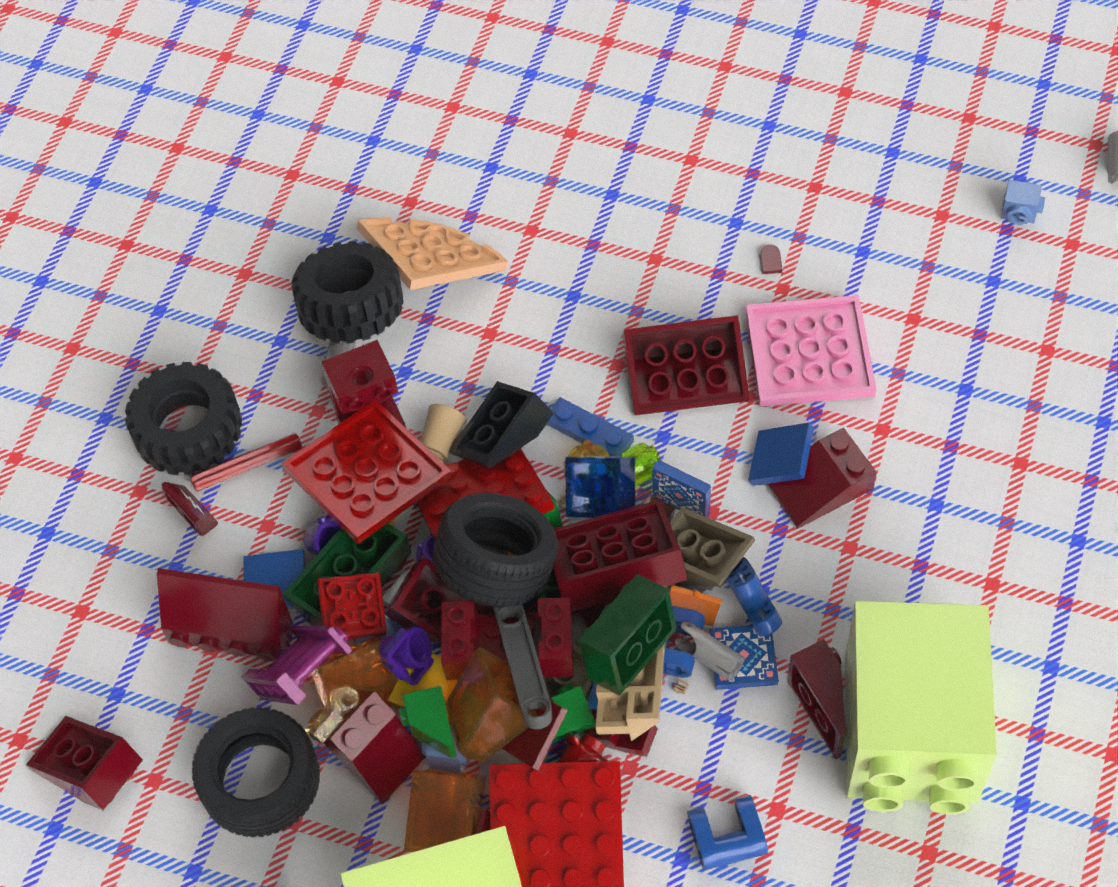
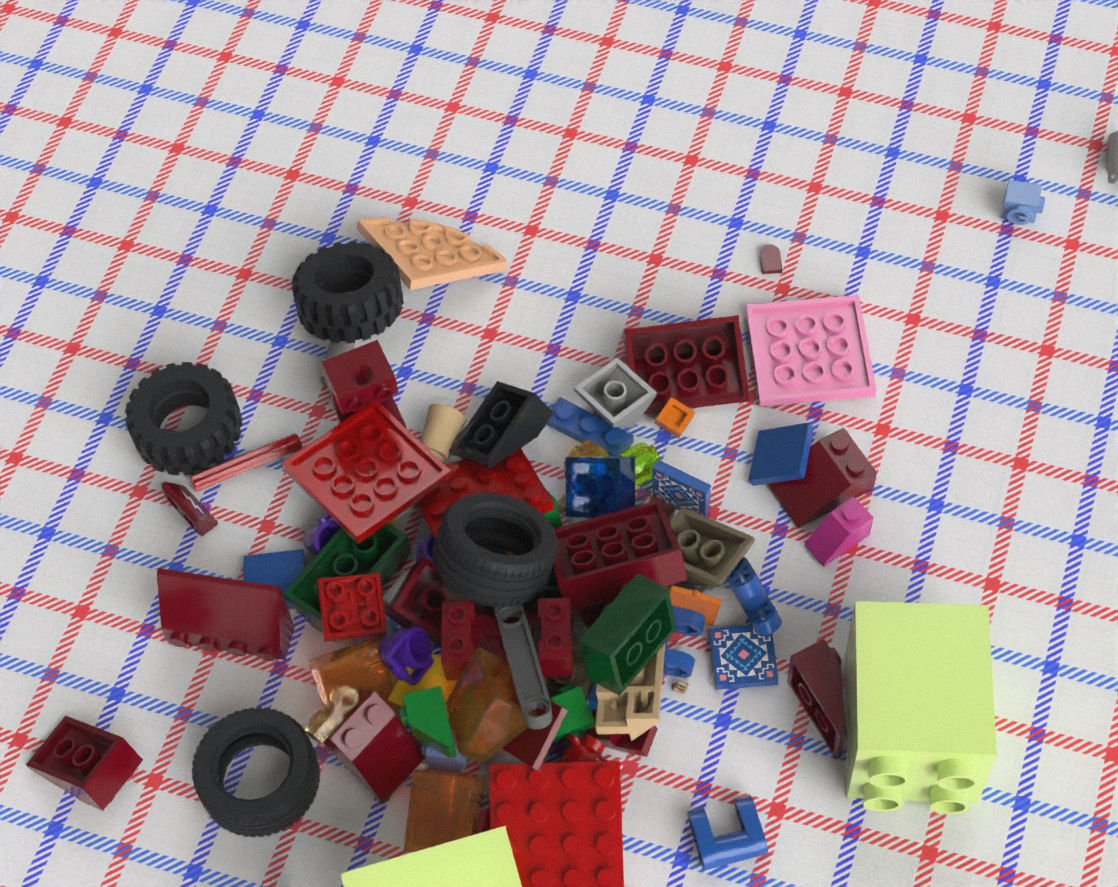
(284, 676): magenta fence -> none
(617, 394): none -> light grey slope
(674, 417): none -> orange plate
(711, 652): light grey piece -> none
(840, 531): none -> dark pink slope

